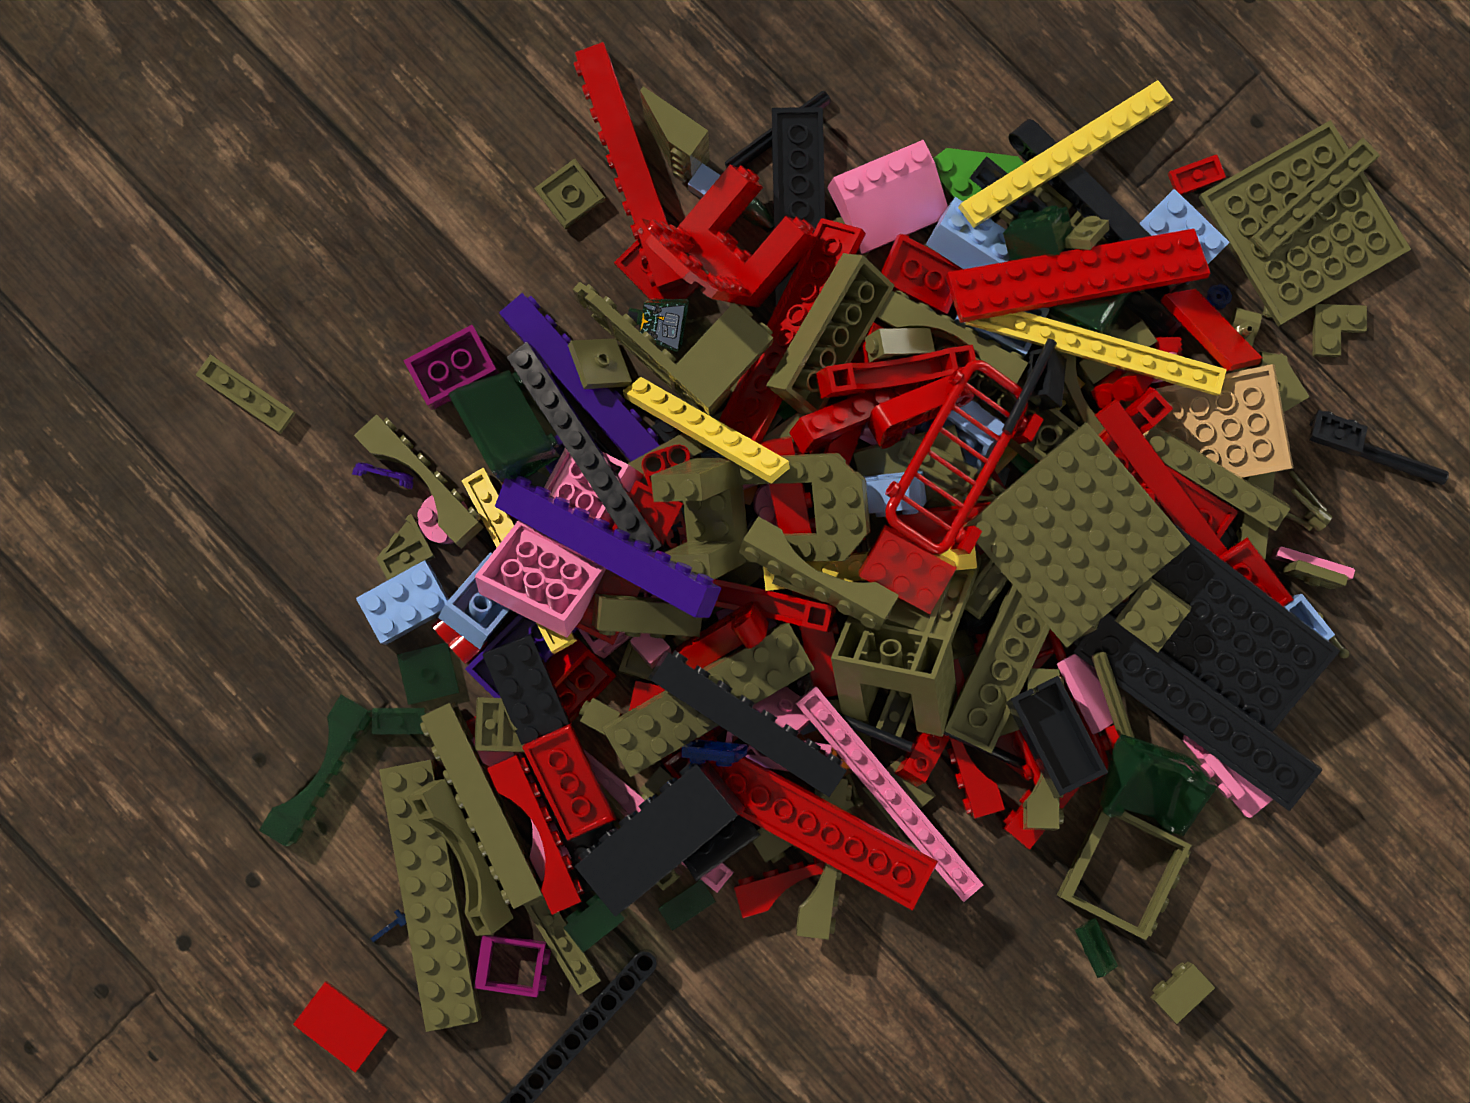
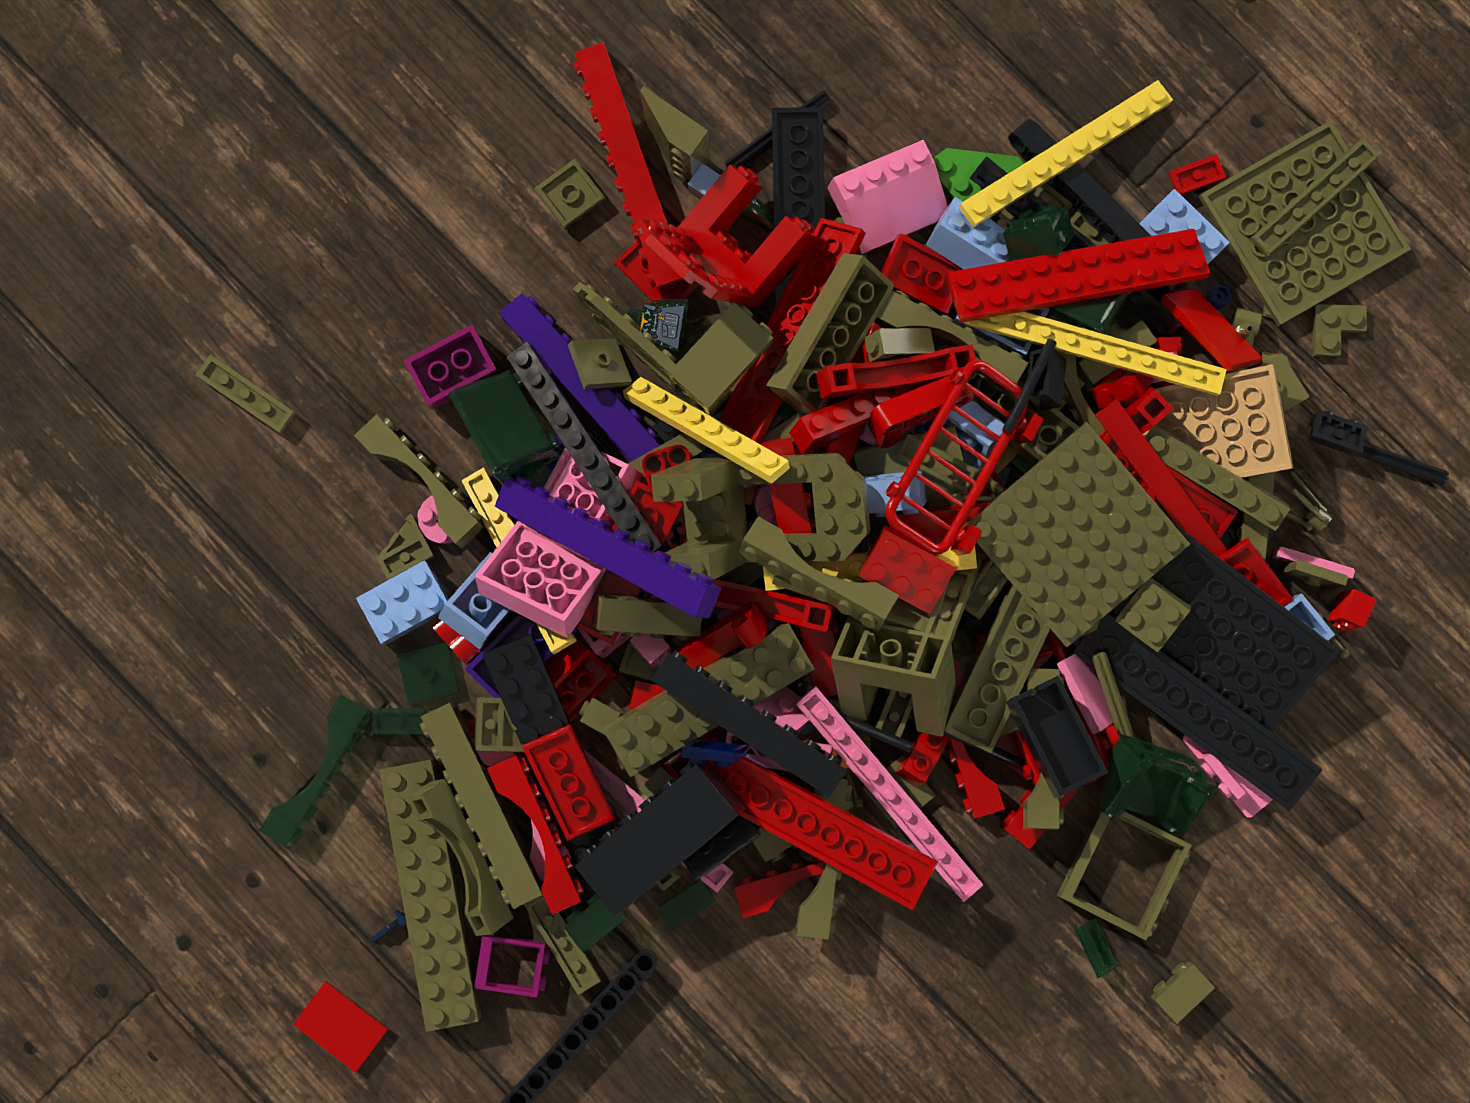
(405, 479): dark purple piece -> none
(1087, 233): olive plate -> none
(1351, 610): none -> red brick

